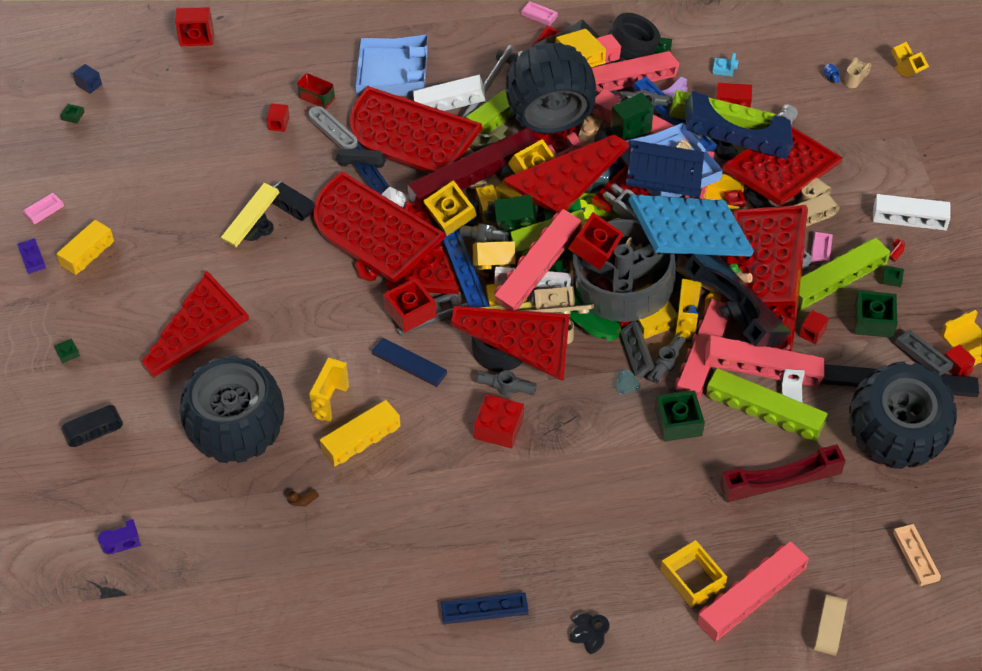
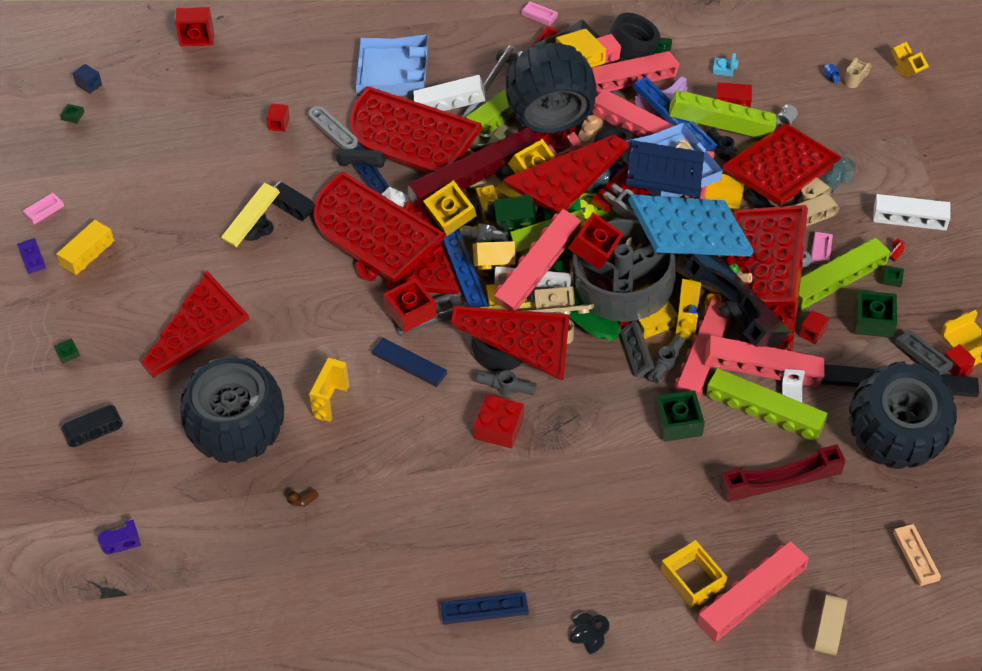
(311, 91): red piece -> none
(360, 433): yellow brick -> none
(627, 382): clear light blue tile -> none
(632, 117): dark green brick -> none
(655, 99): dark grey pin -> none
(704, 120): dark blue arch -> none
(735, 198): red tile -> none
(842, 172): none -> clear light blue plate

